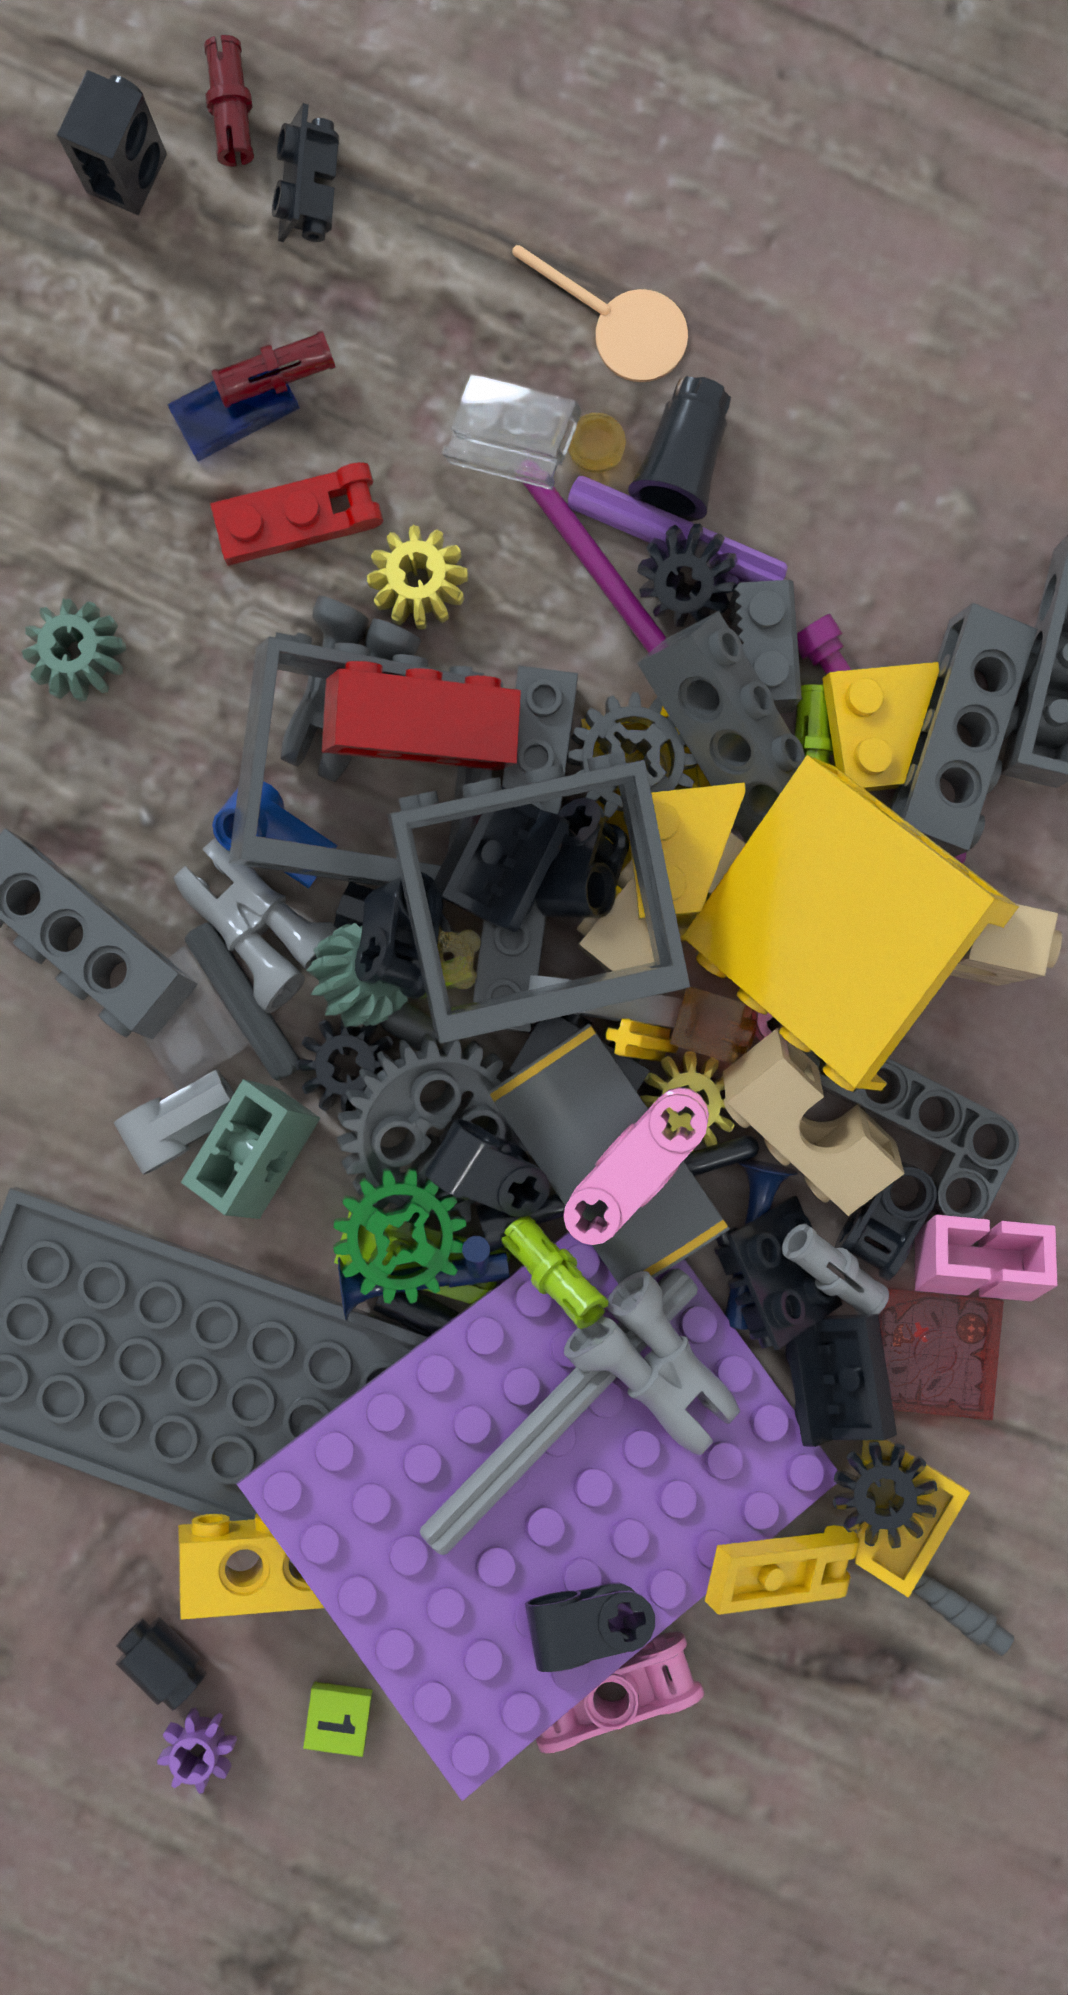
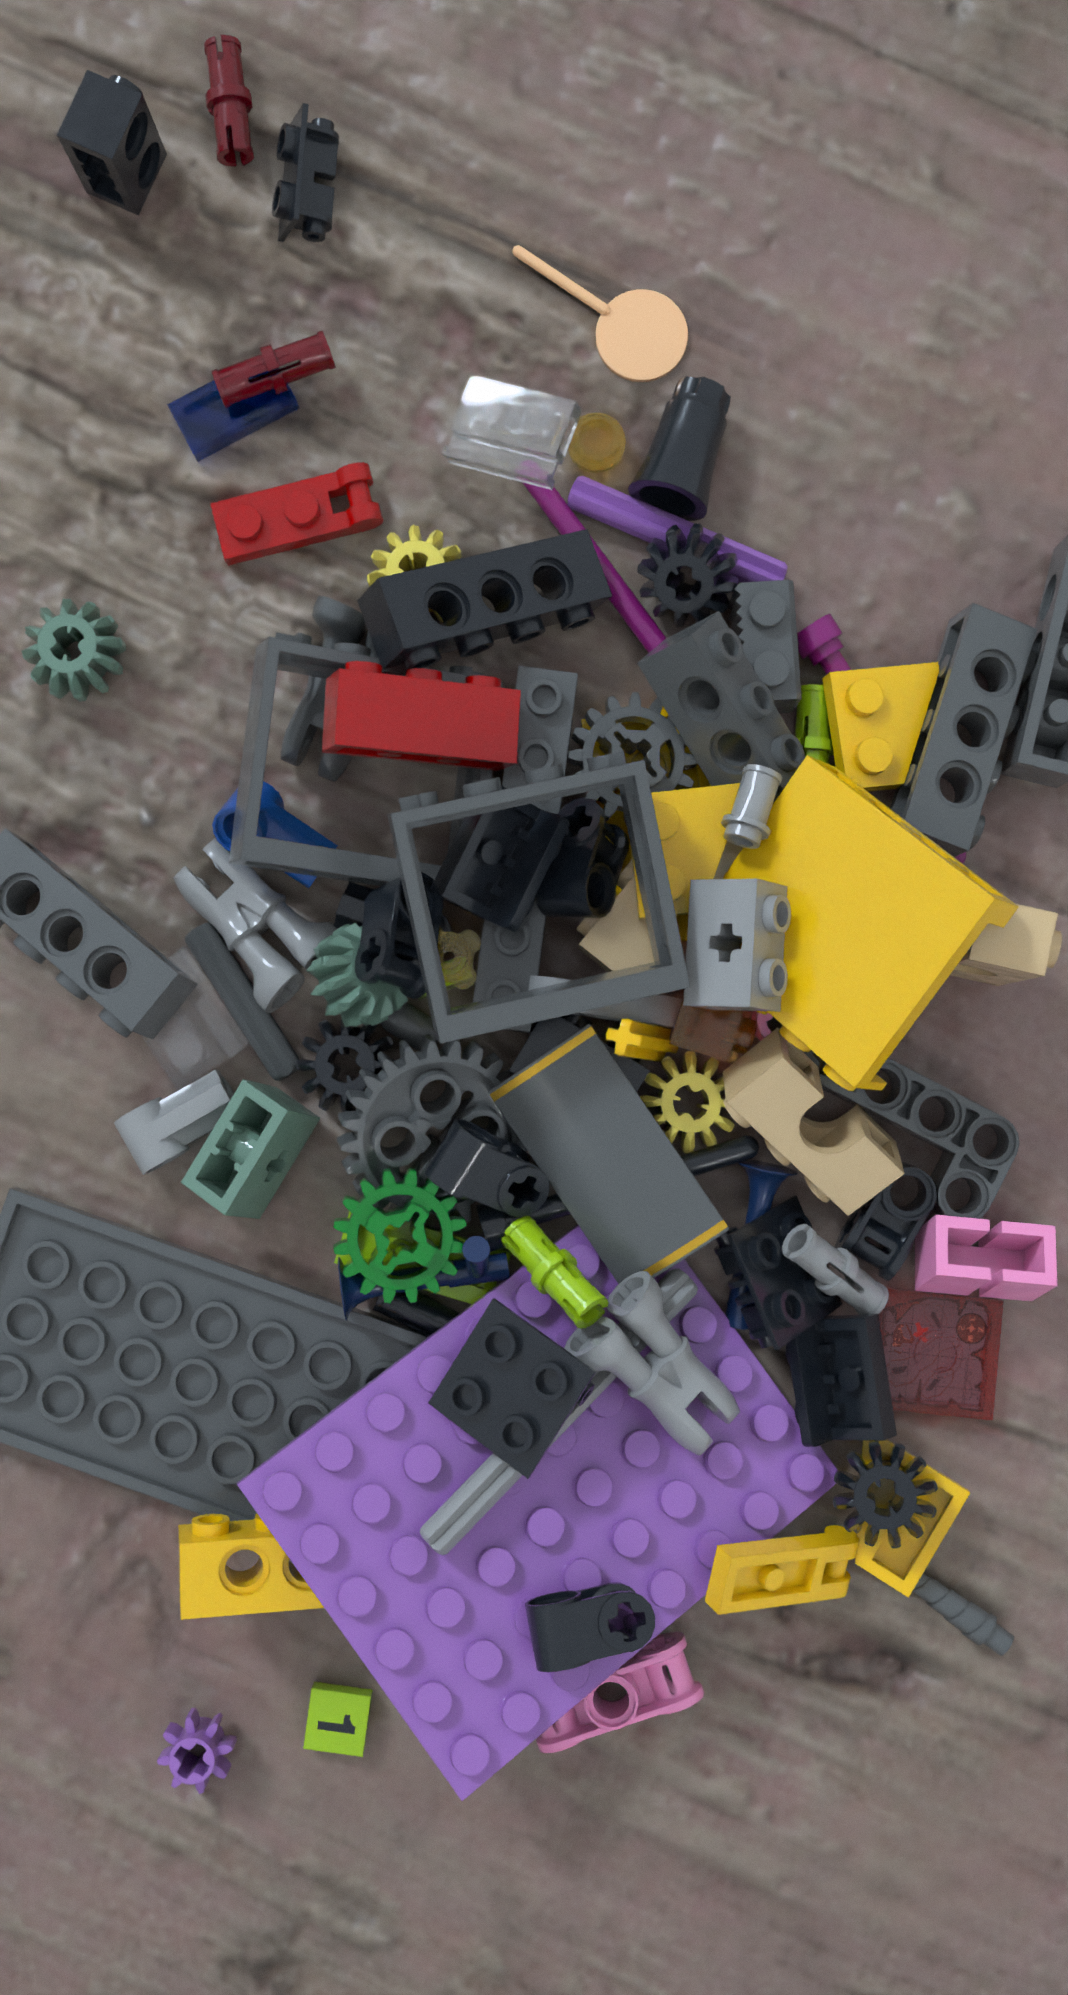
(160, 1662): black brick -> none
(512, 1388): none -> black hinge
(560, 566): none -> black brick
(636, 1166): bright pink piece -> none
(719, 920): none -> light grey brick
(752, 807): none -> light grey pin

